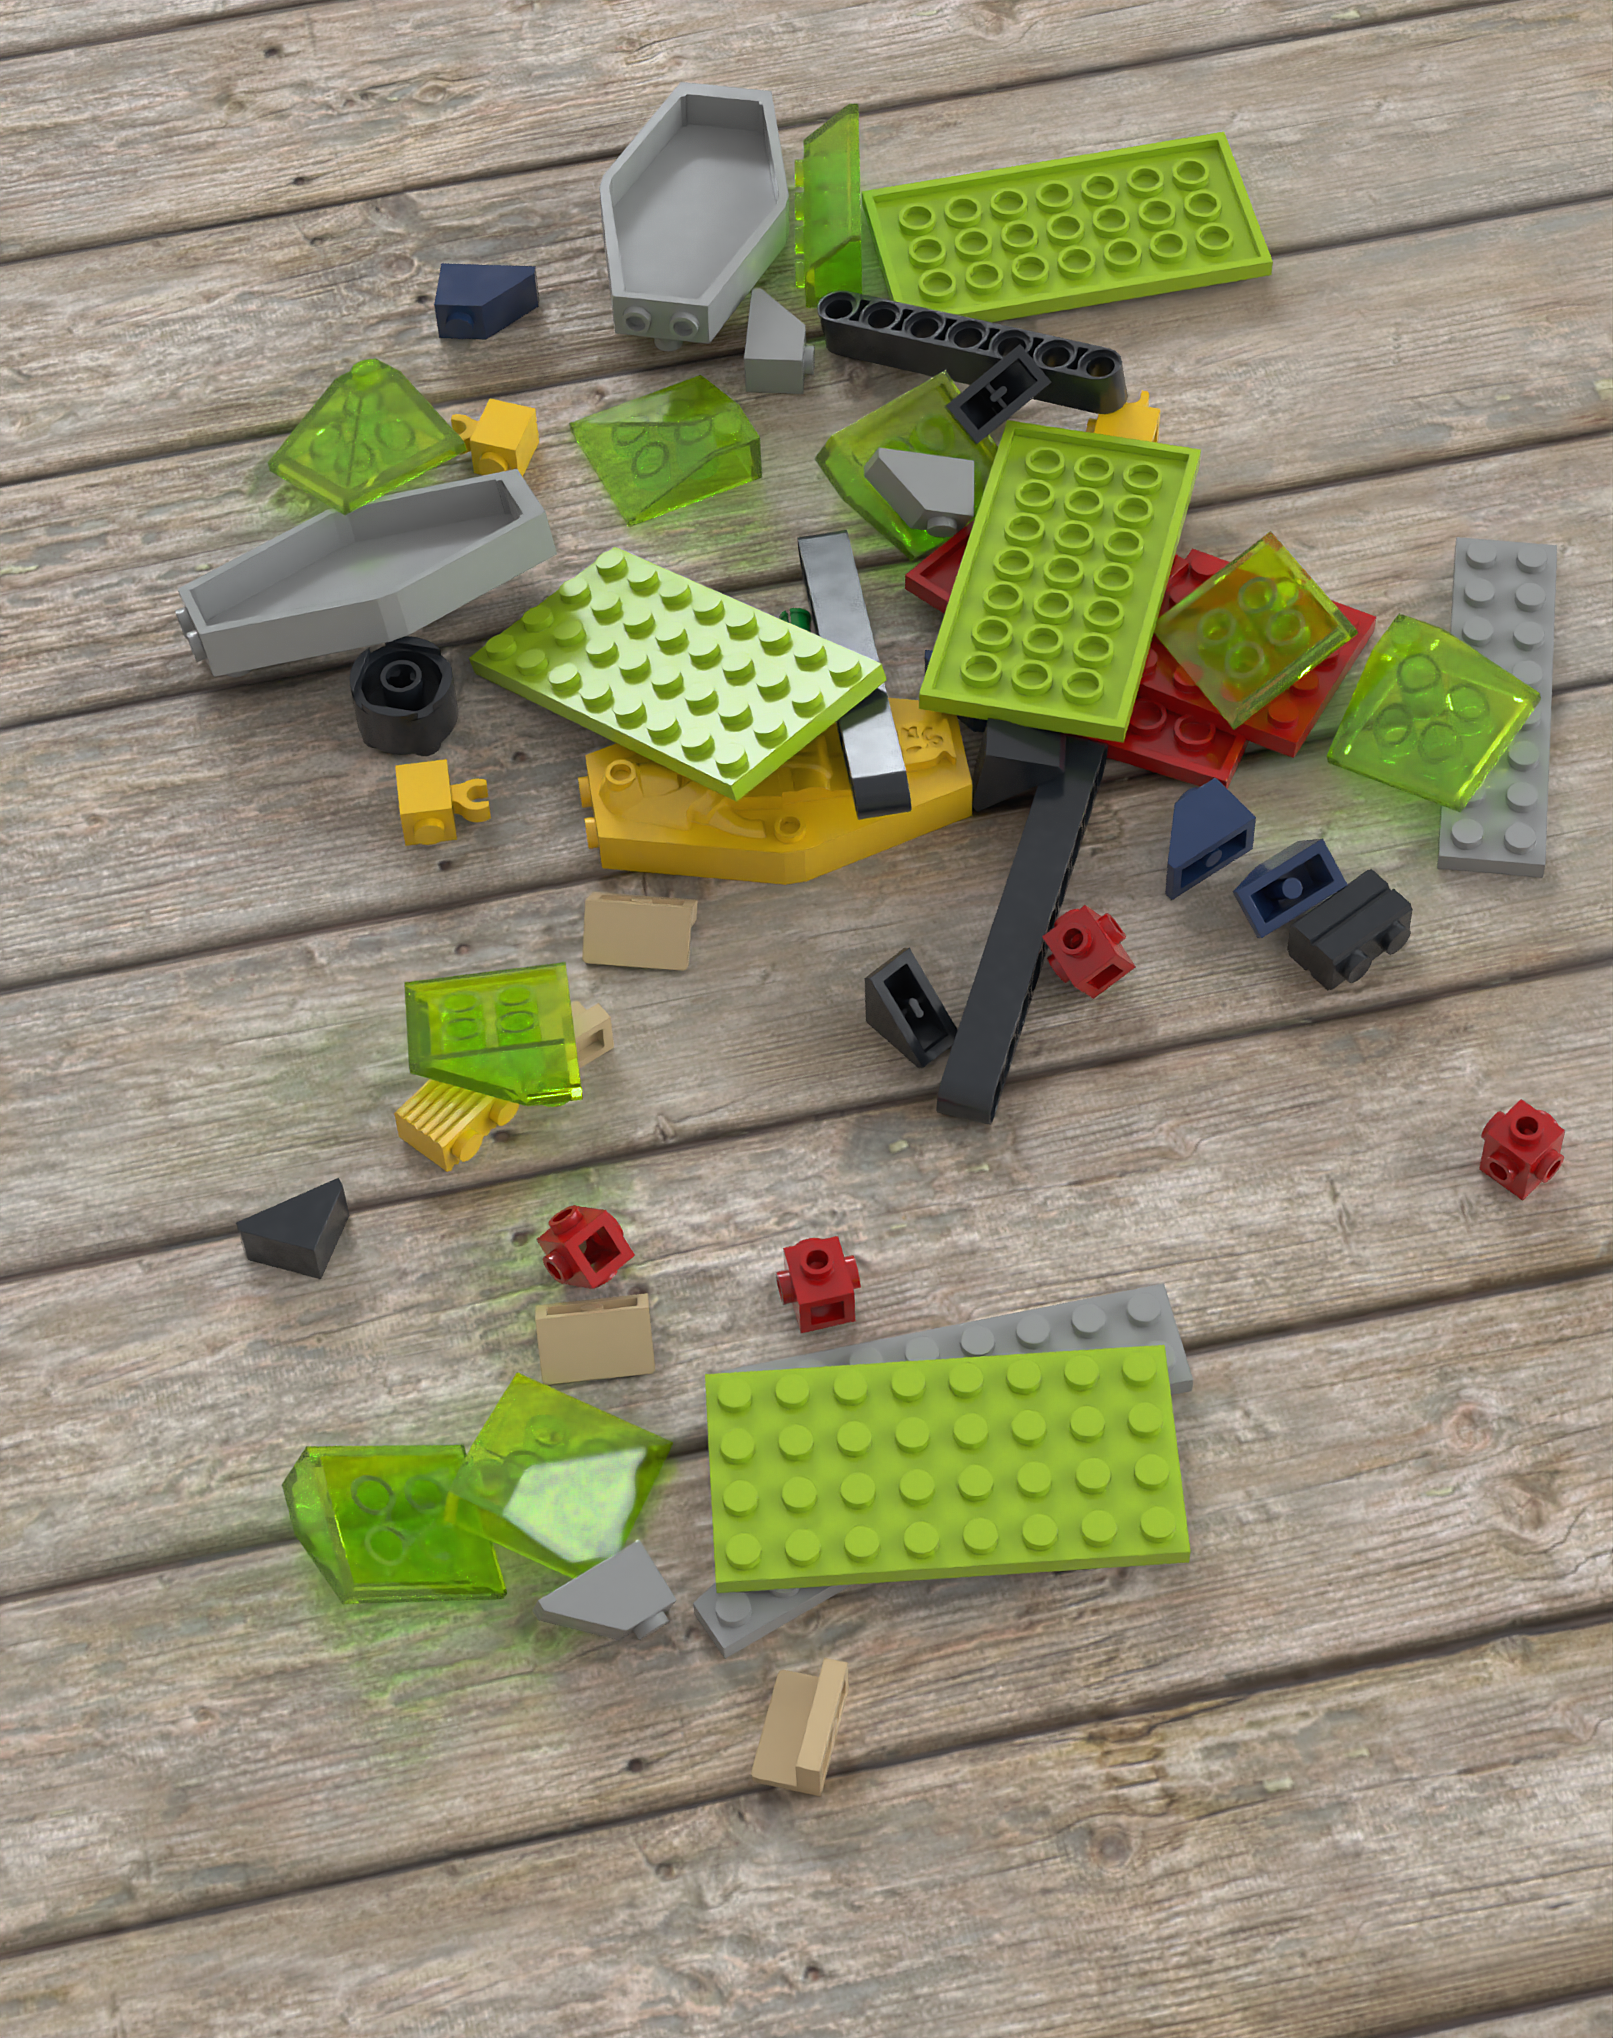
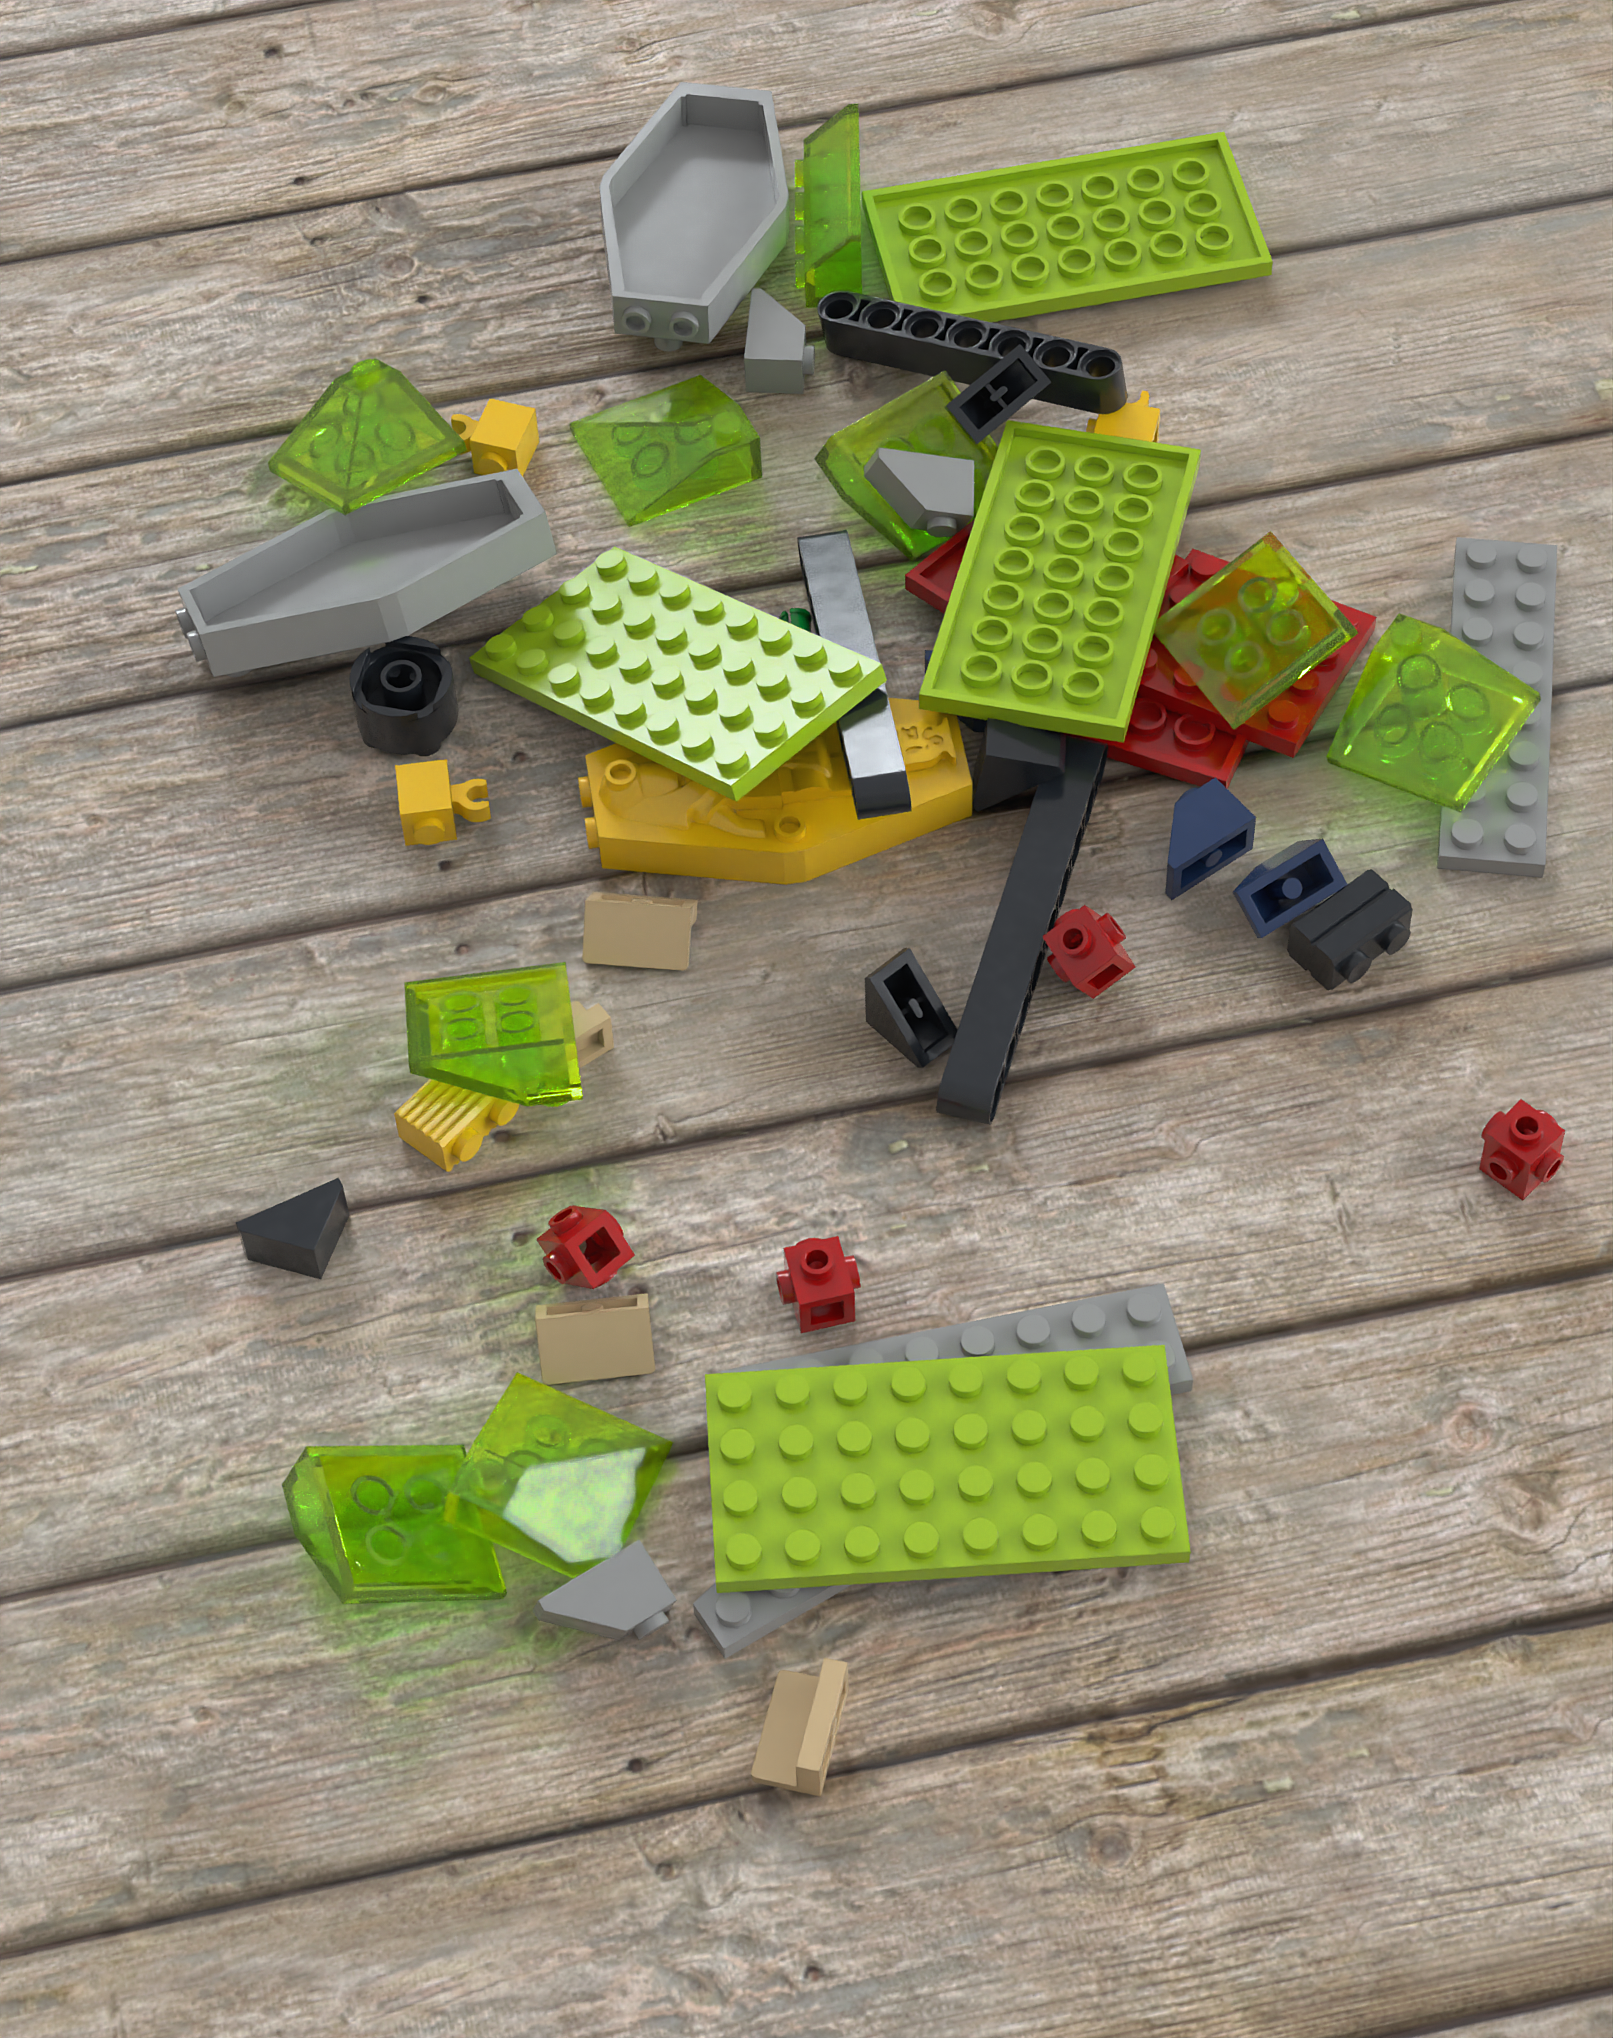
(483, 299): dark blue slope -> none

